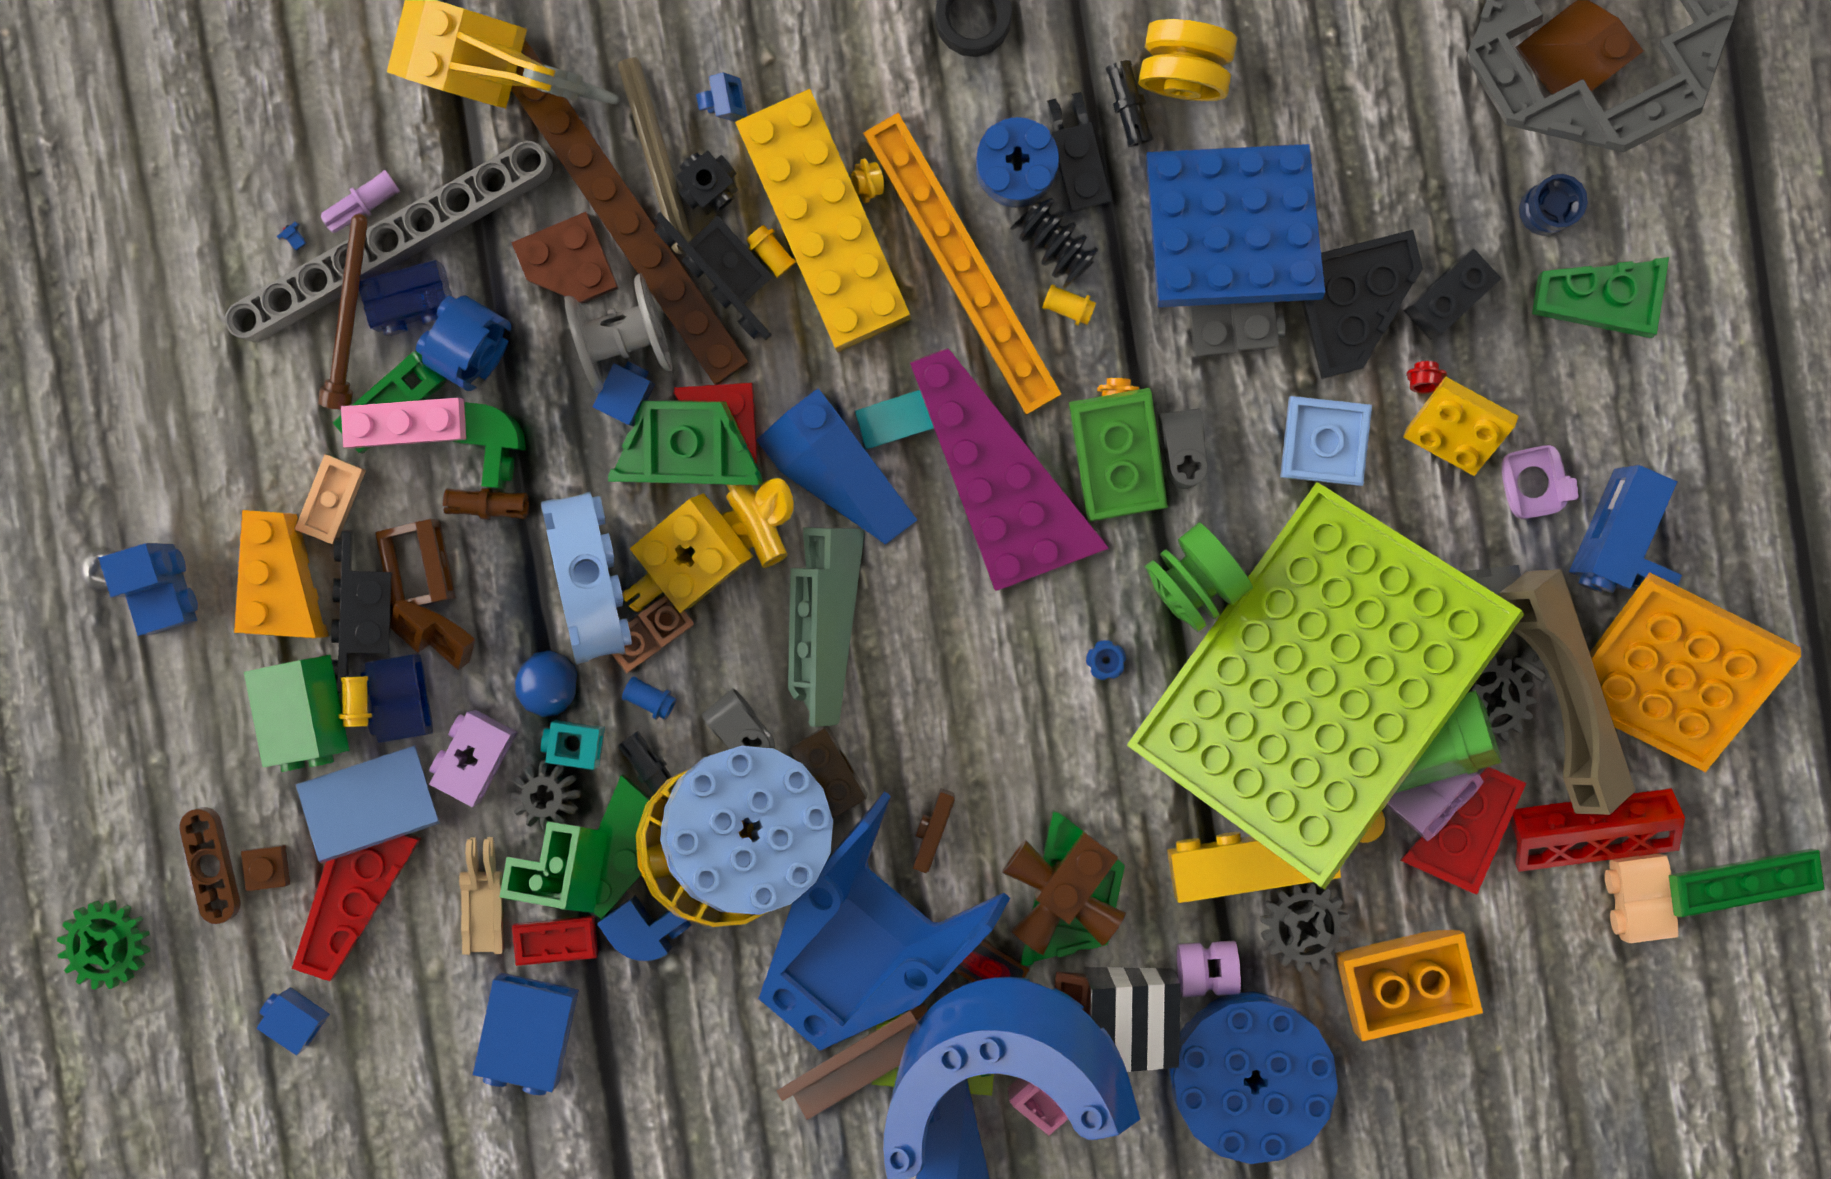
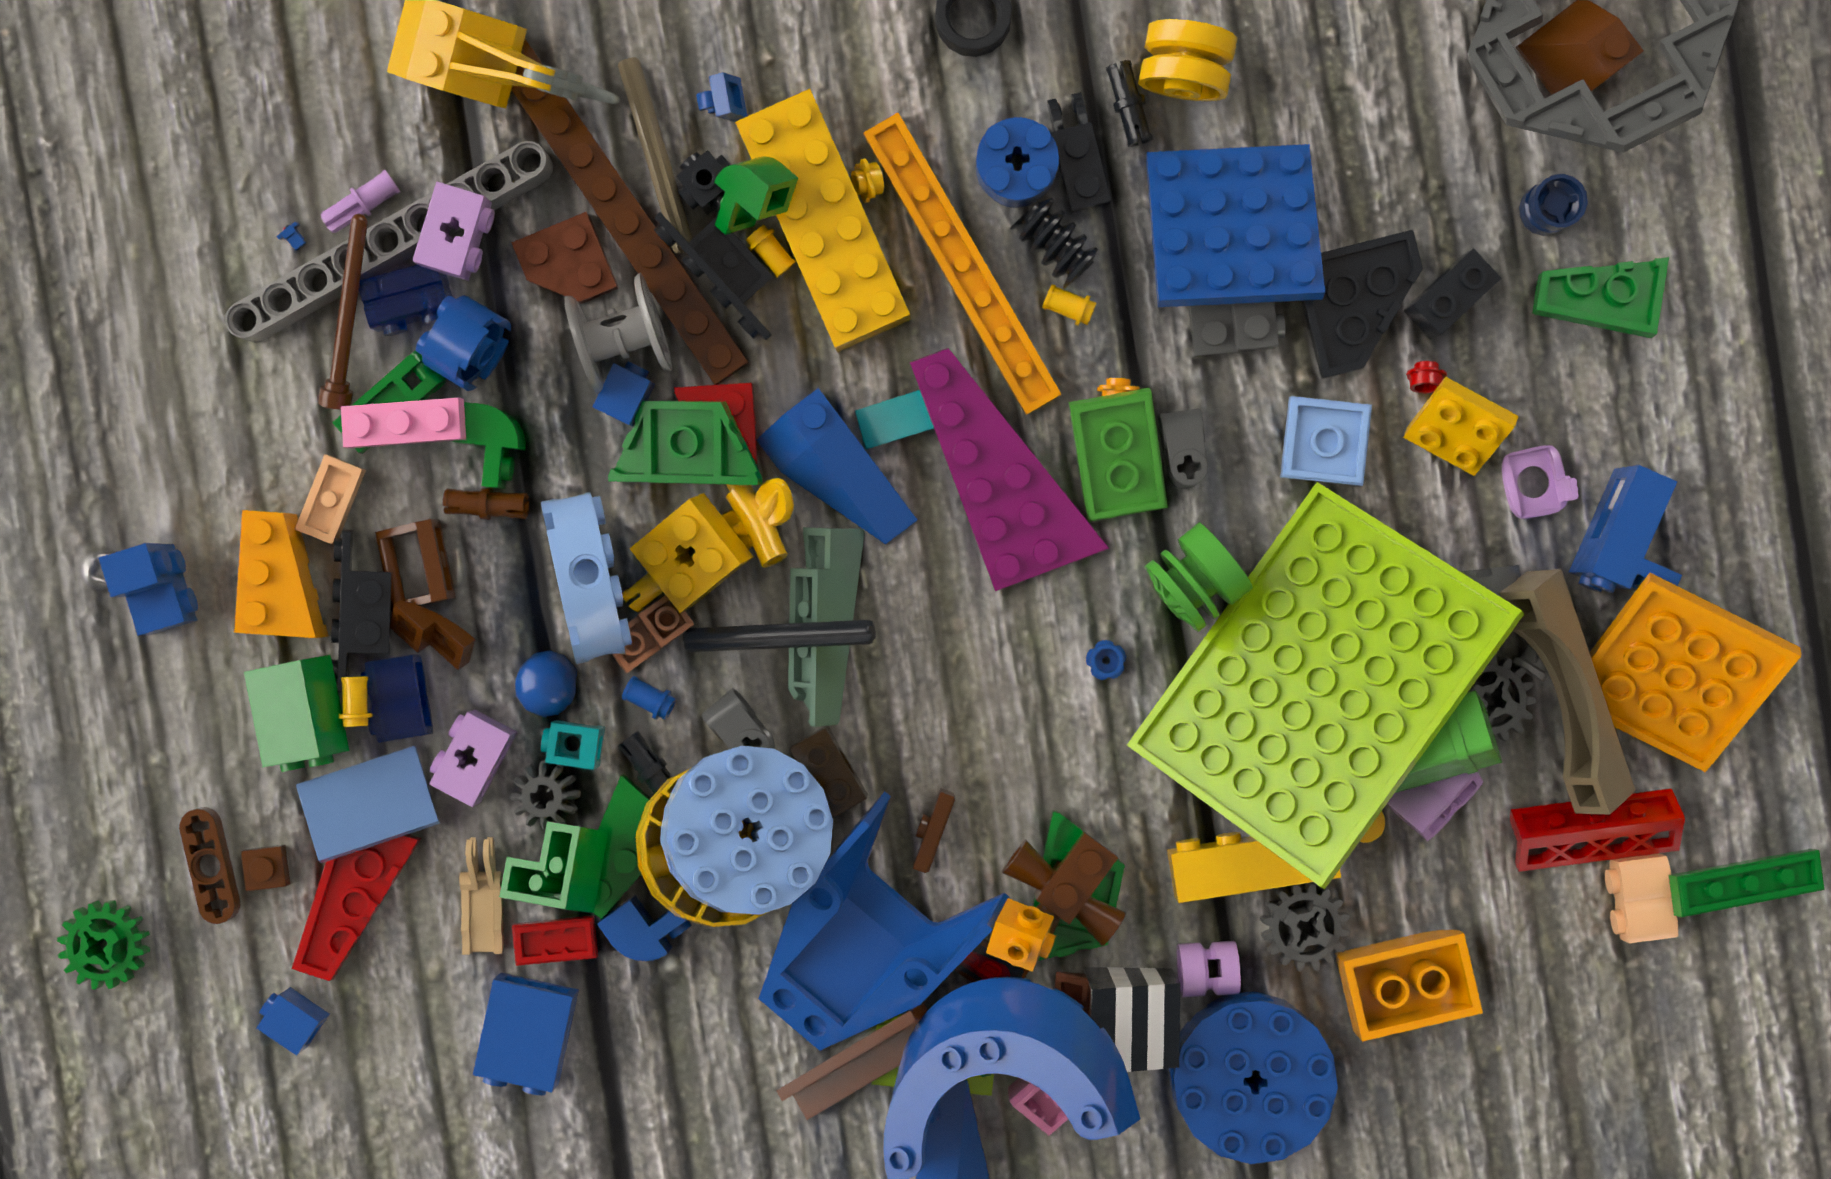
(449, 210): none -> lavender brick
(753, 192): none -> green brick
(780, 636): none -> black axle
(1021, 935): none -> light orange brick
(1472, 835): red wing -> none

